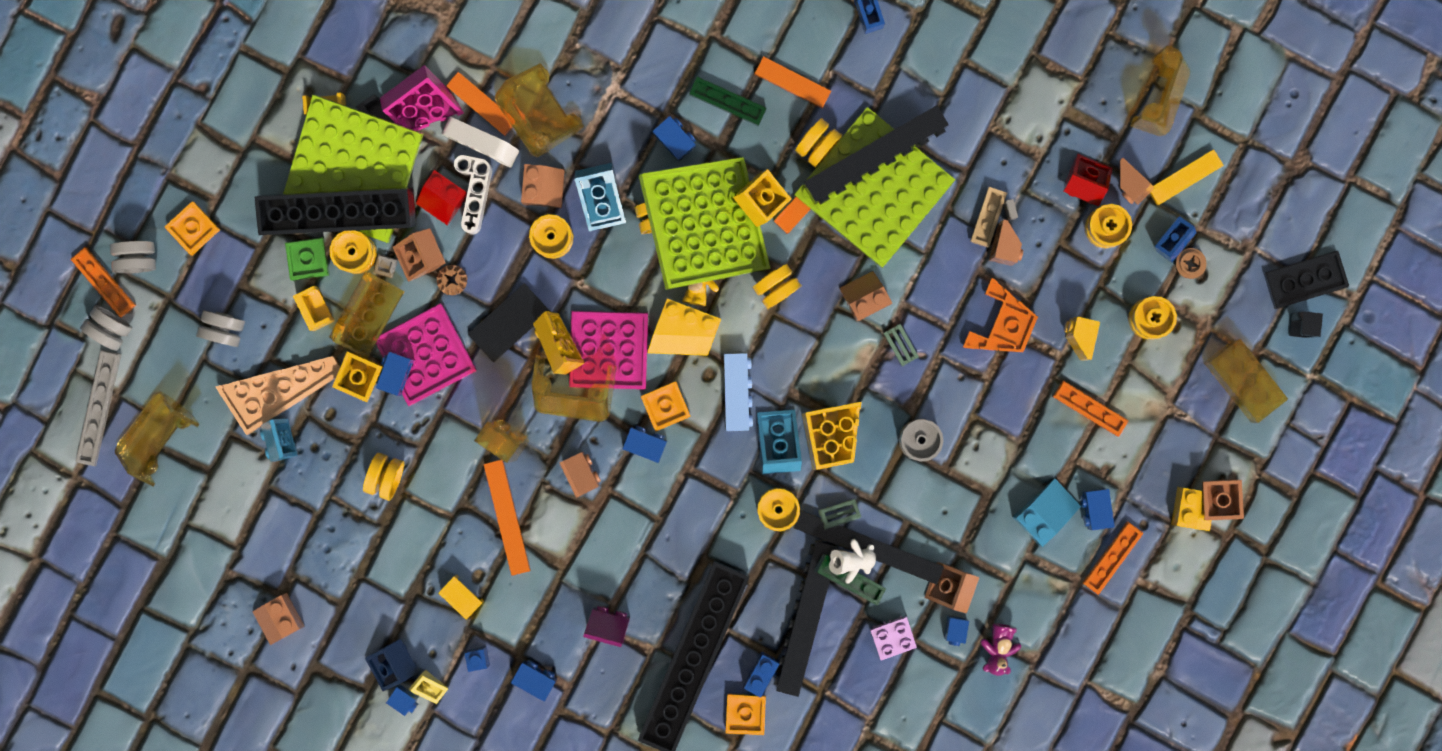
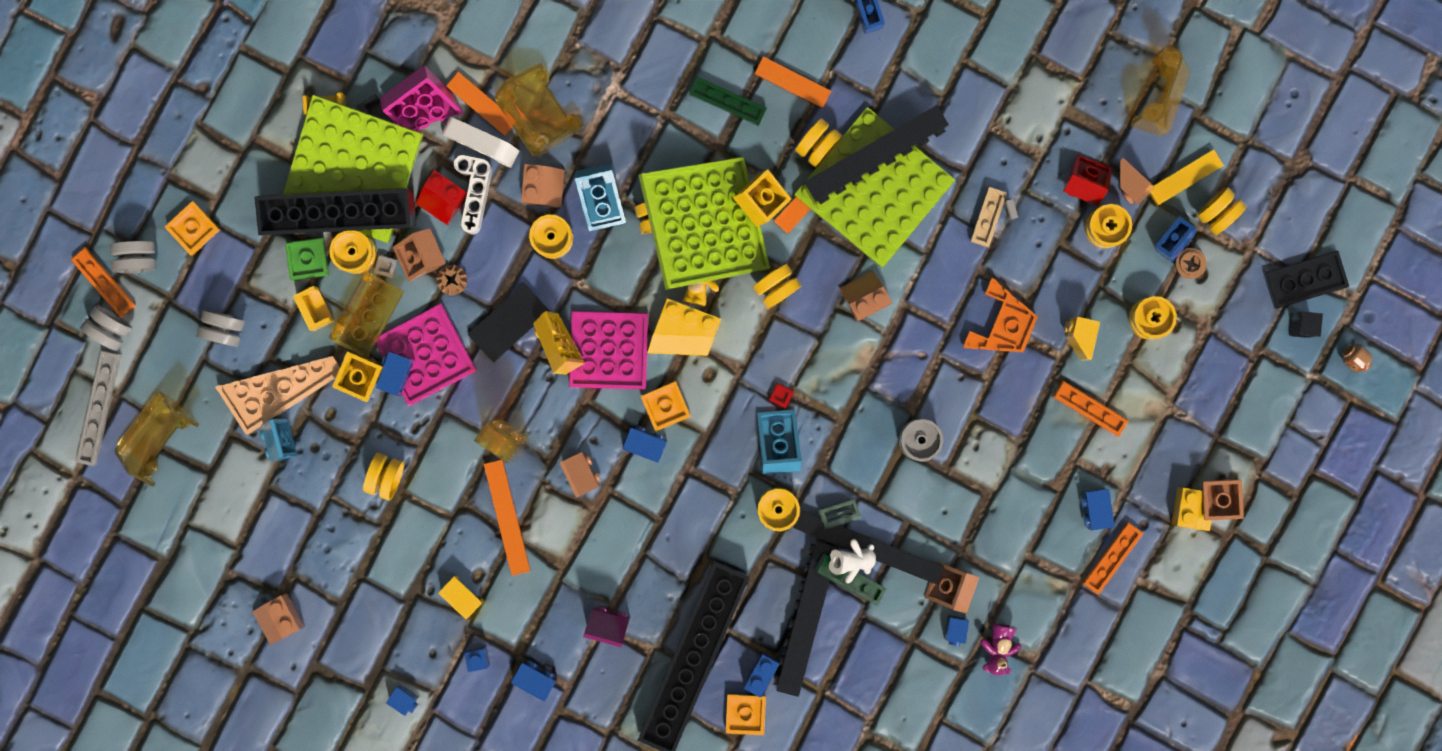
(392, 665): dark blue slope -> none
(428, 687): light yellow slope -> none
(593, 408): clear yellow windscreen -> none
(674, 138): blue brick -> none
(736, 392): light blue brick -> none
(781, 395): none -> red tile
(832, 435): yellow wedge -> none
(893, 638): lavender hinge -> none
(906, 339): sand green tile -> none
(1006, 245): nougat slope -> none
(1047, 512): dark azure slope -> none
(1222, 212): none -> yellow wheel
(1246, 381): clear yellow brick -> none
(1357, 358): none -> medium nougat head

